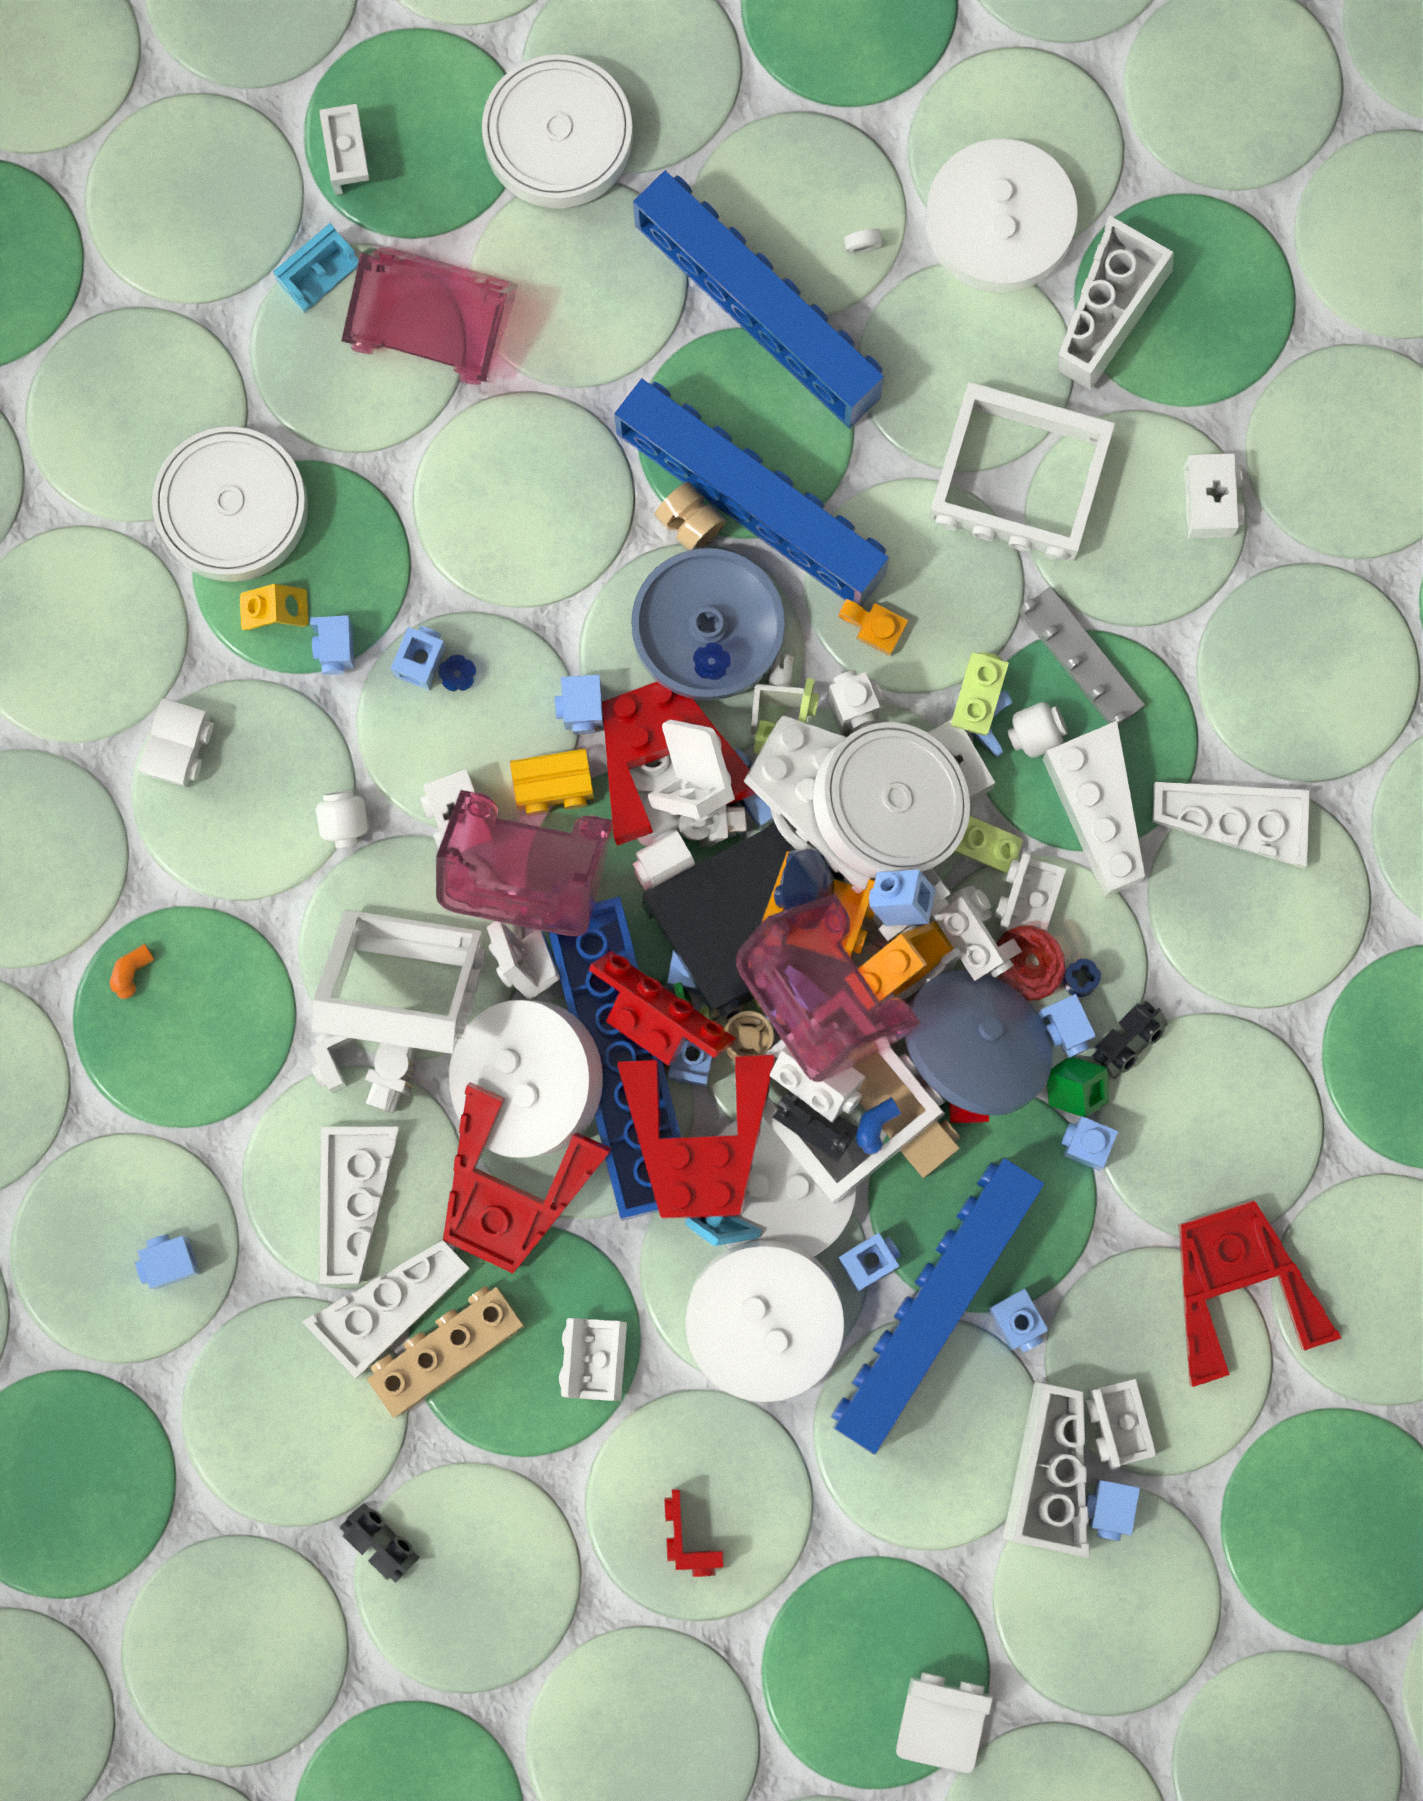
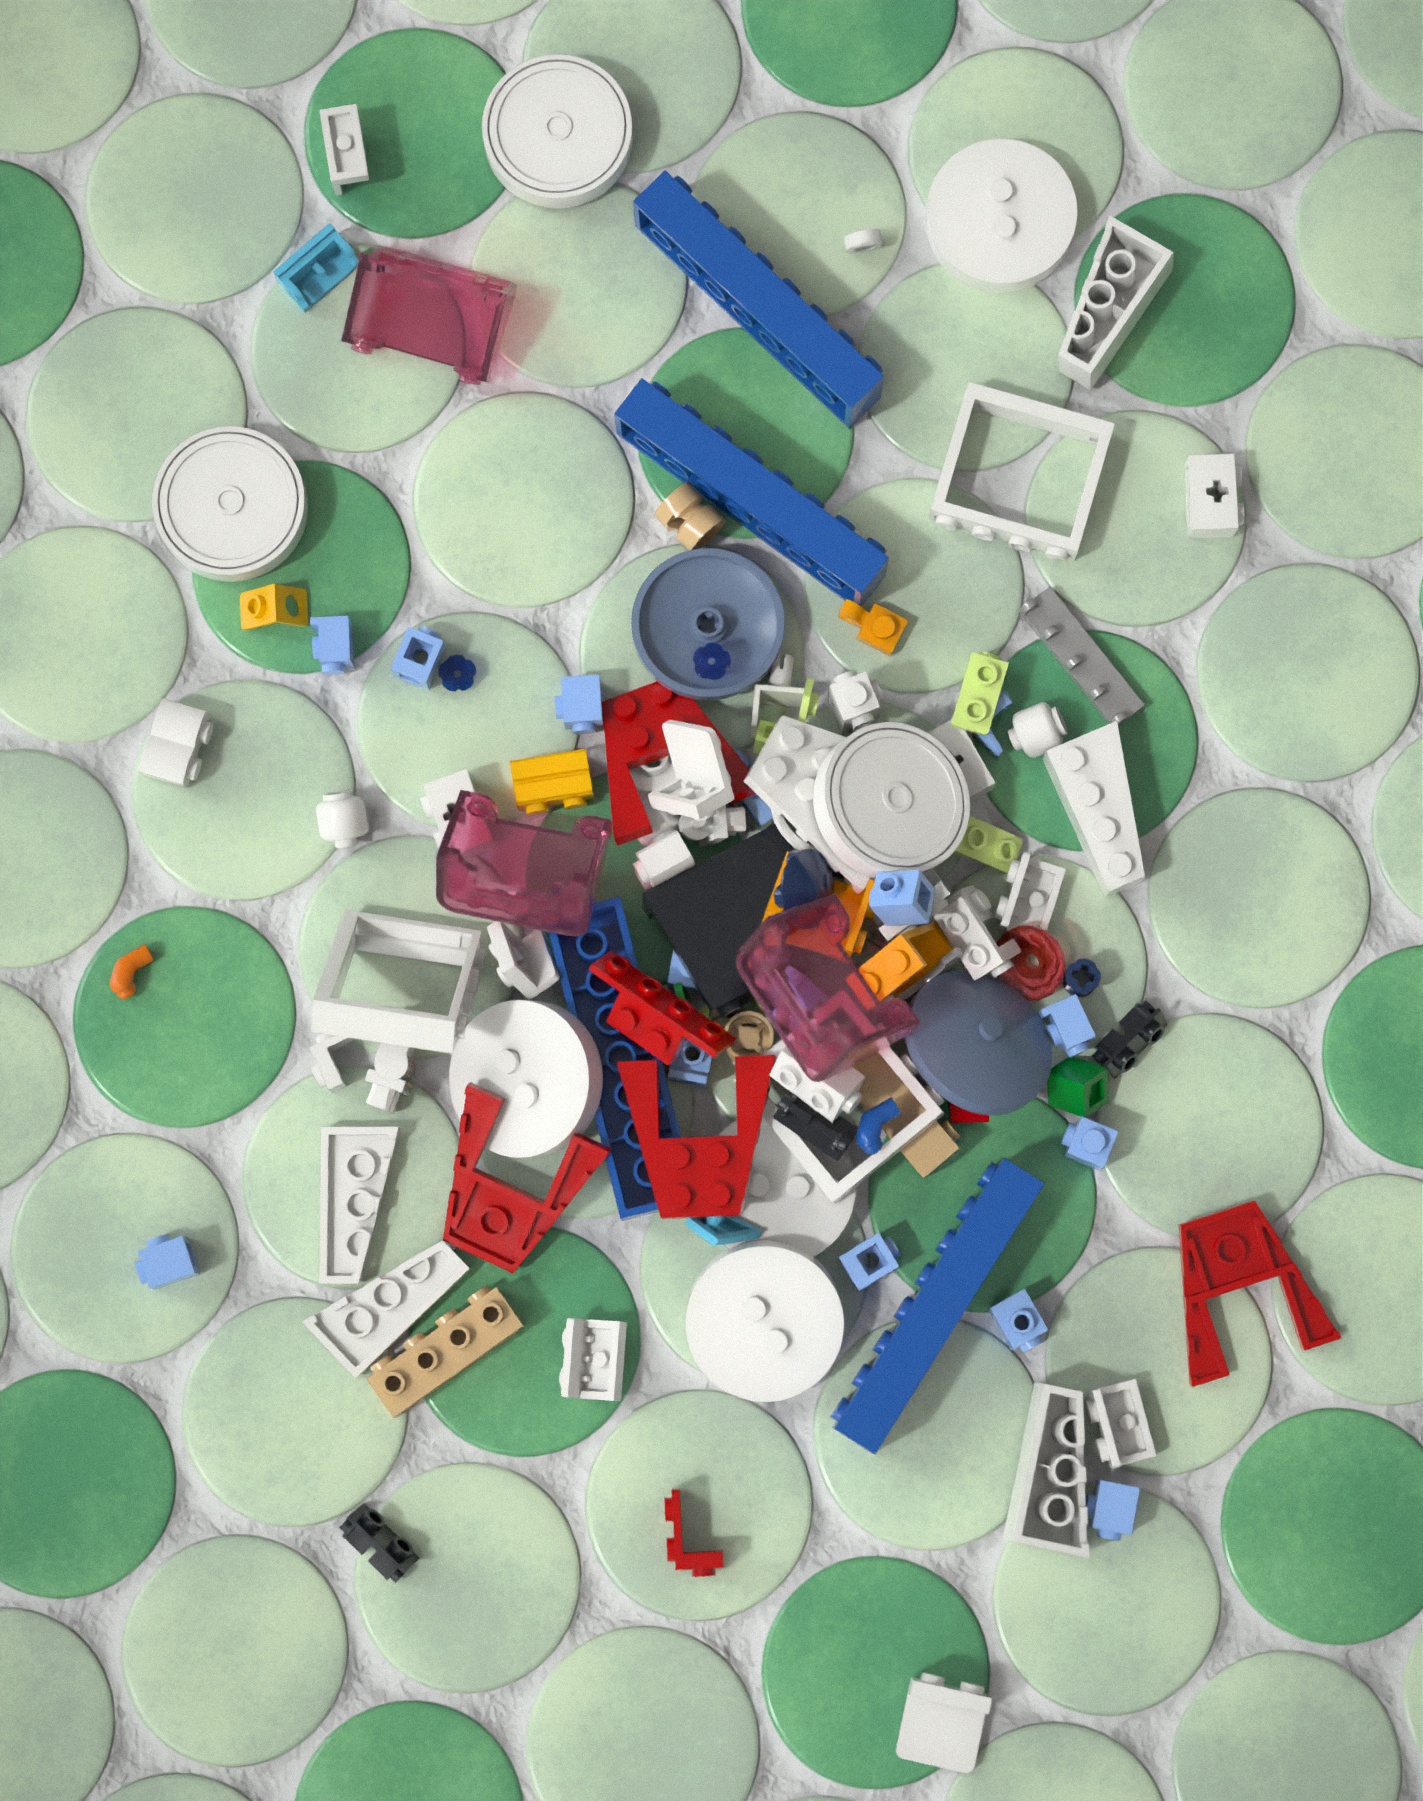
(1247, 818): white wing -> none

